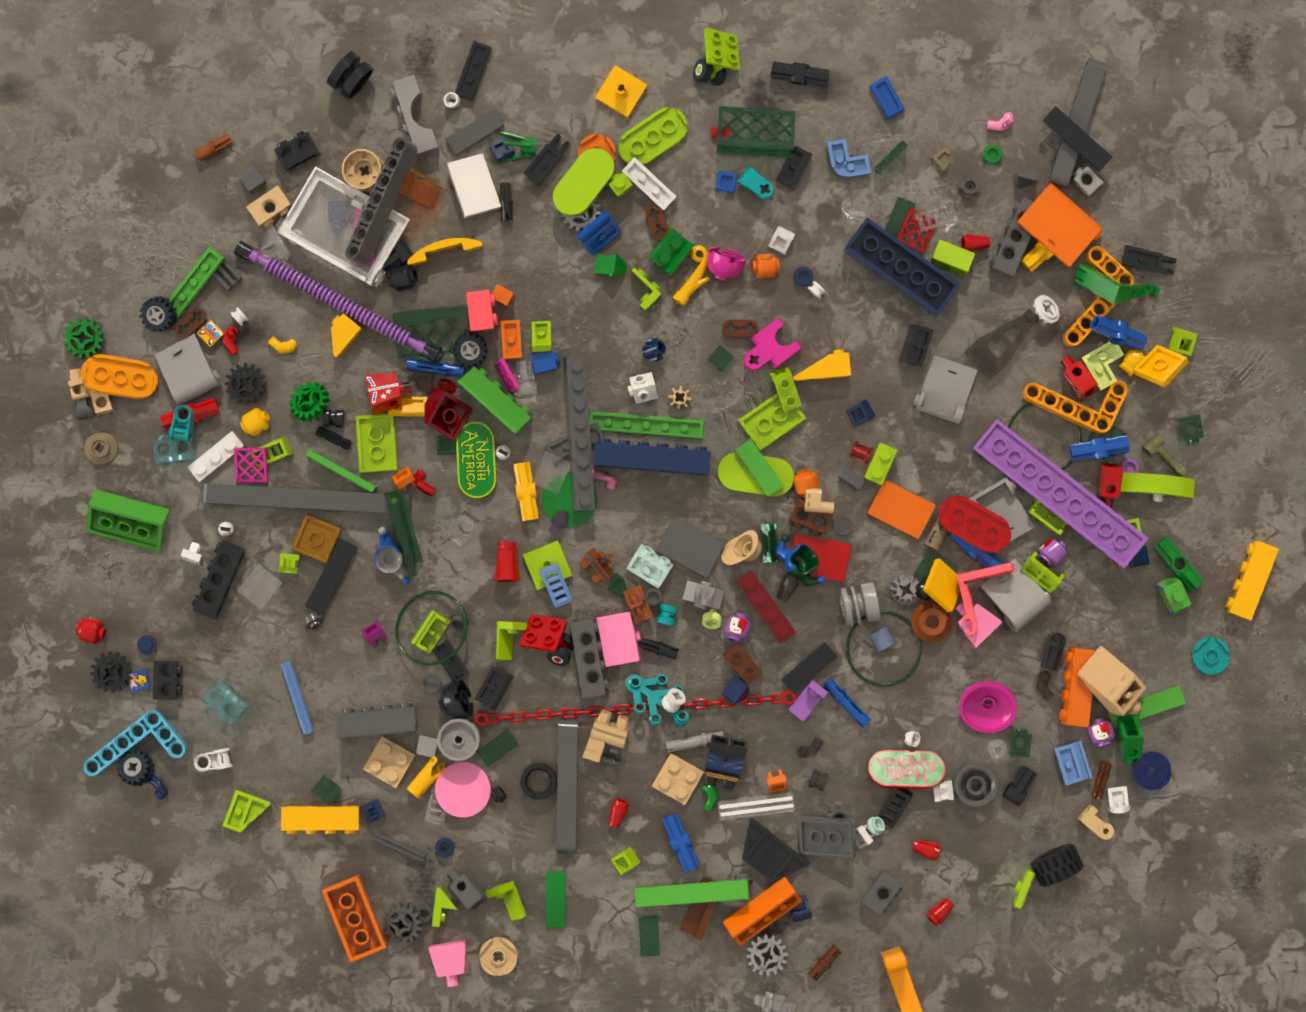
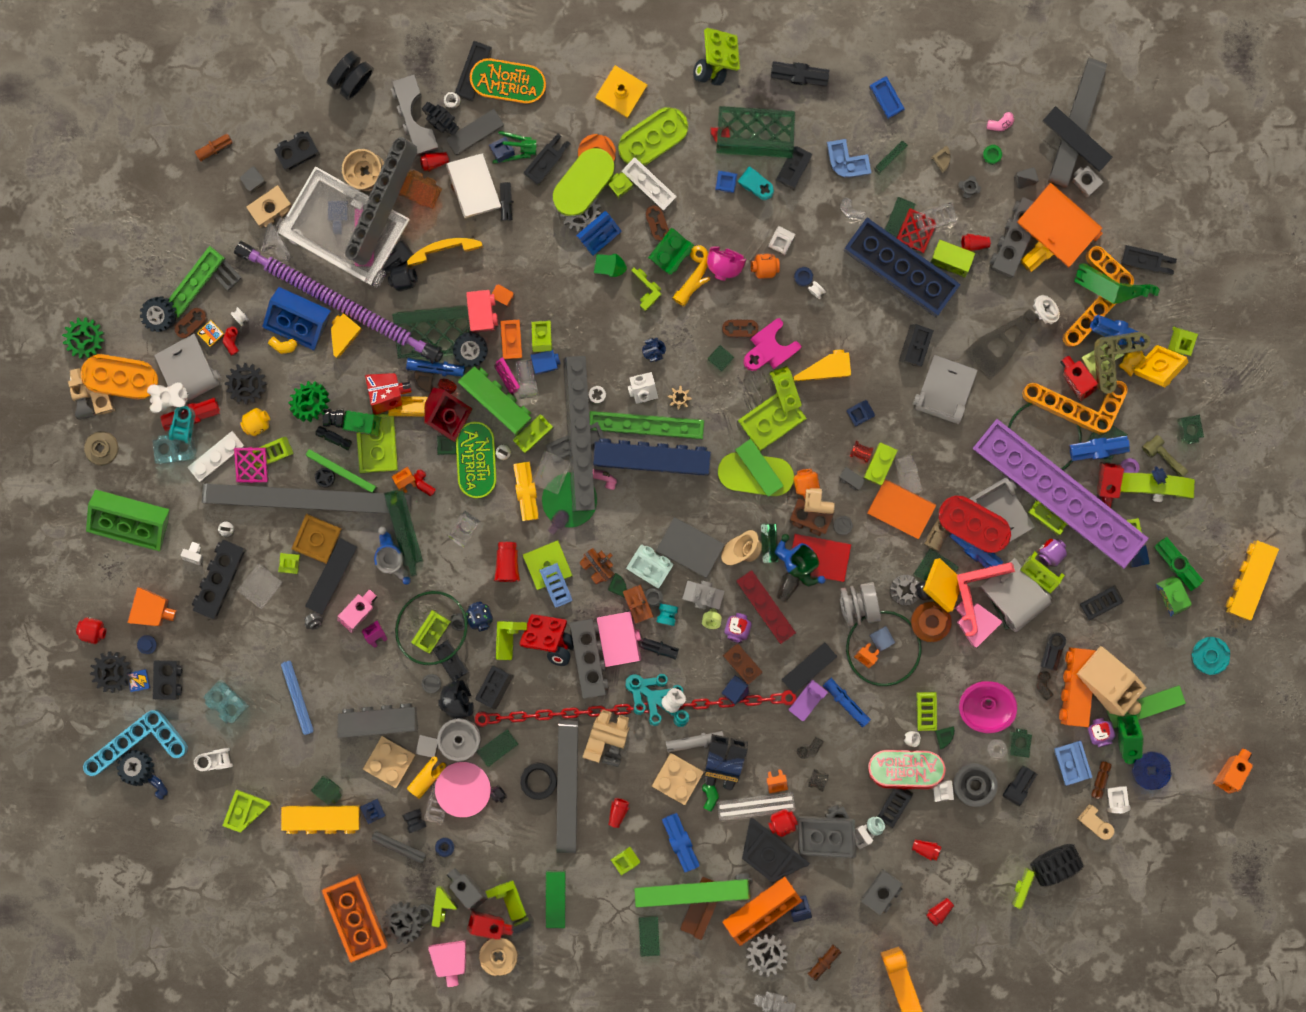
(150, 609): none -> orange torso
(163, 397): none -> white animal
(296, 318): none -> blue slope
(322, 476): none -> black wheel
(352, 618): none -> bright pink torso
(361, 423): none -> green torso
(414, 820): none -> black wheel
(431, 161): none -> red cone
(440, 118): none -> black gear
(479, 616): none -> dark blue head
(480, 924): none -> red torso
(507, 81): none -> tile
(522, 924): none -> black tile
(533, 434): none -> lime hinge
(591, 392): none -> white bush
(783, 822): none -> red head
(866, 657): none -> orange tile
(919, 695): none -> lime slope
(945, 736): none -> dark green tile
(1112, 350): none -> olive beam
(1119, 600): none -> black slope
(1159, 475): none -> dark blue plate
(1234, 772): none -> orange torso

